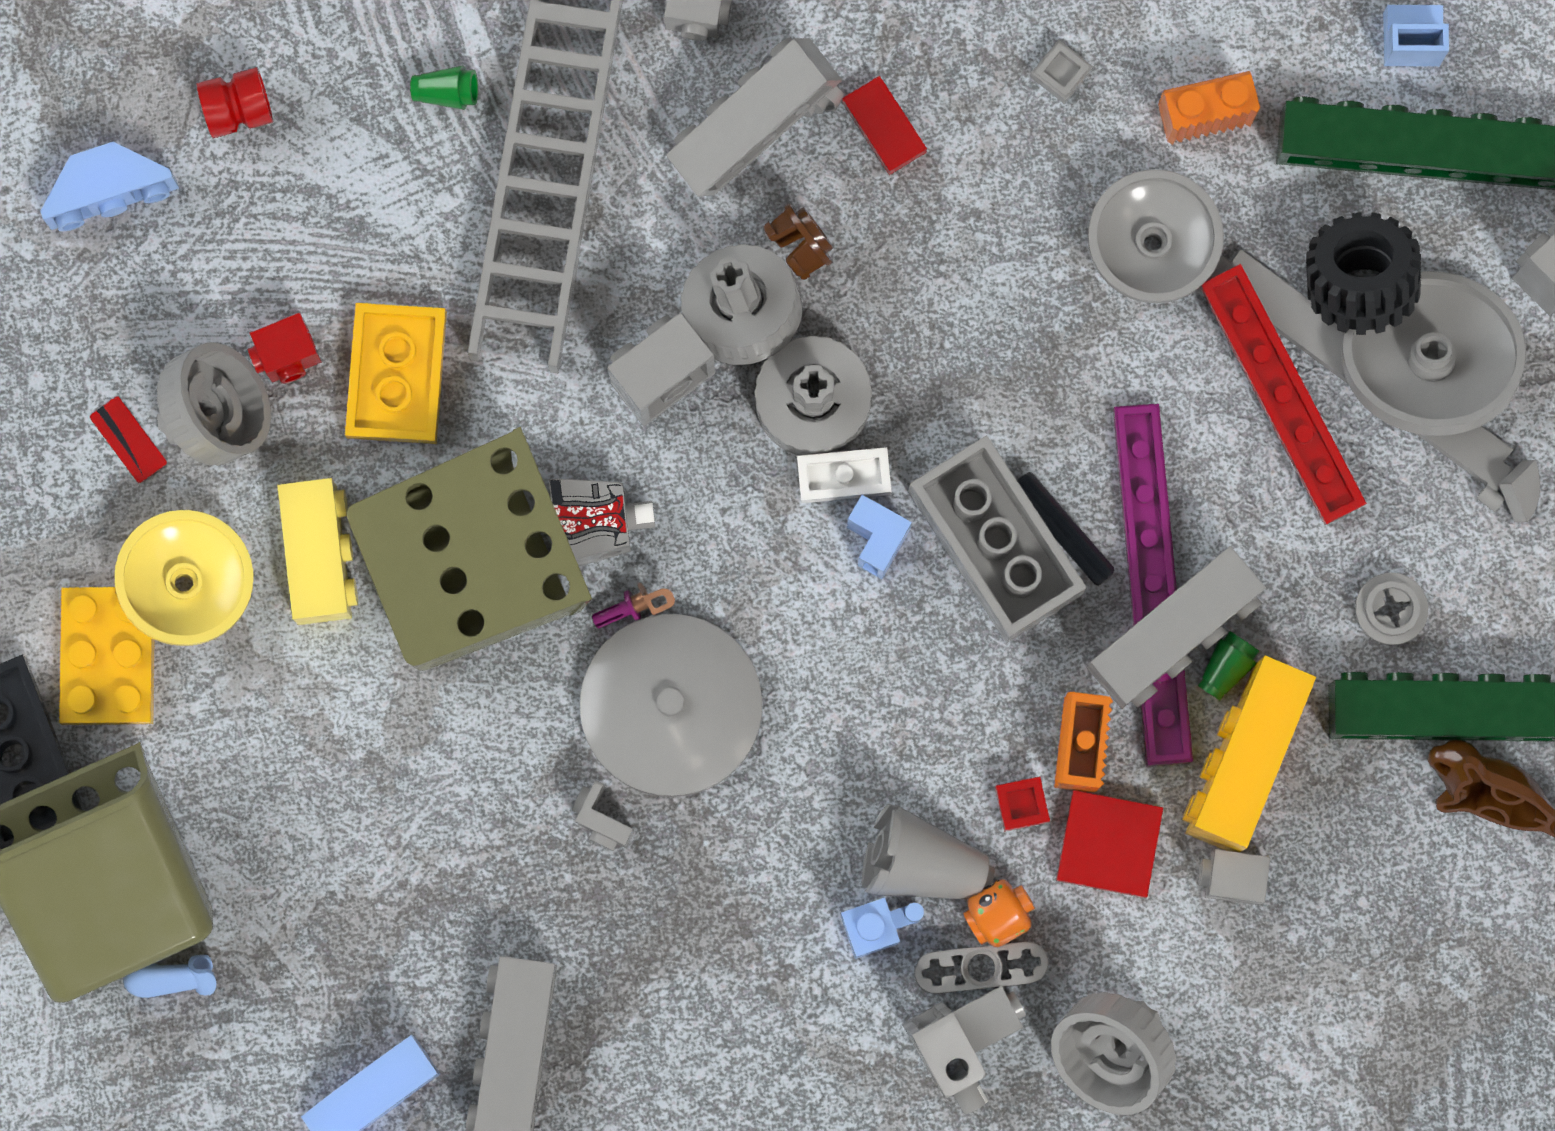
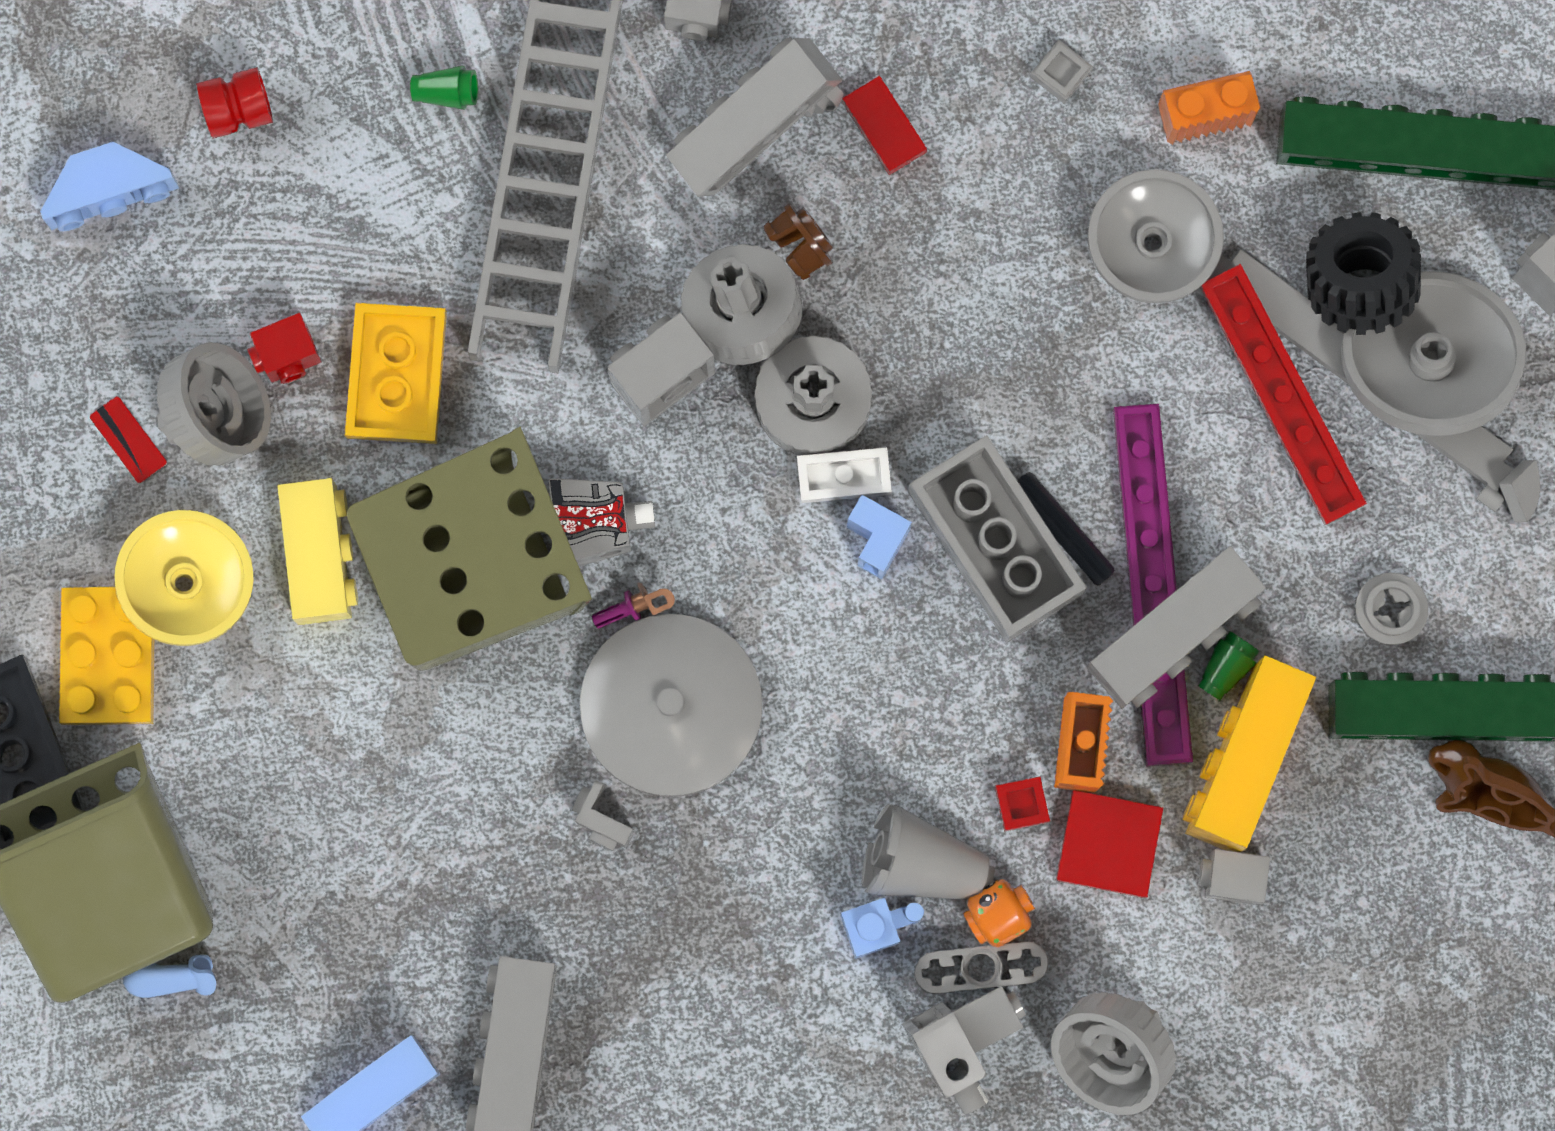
(1415, 35): light blue piece -> none

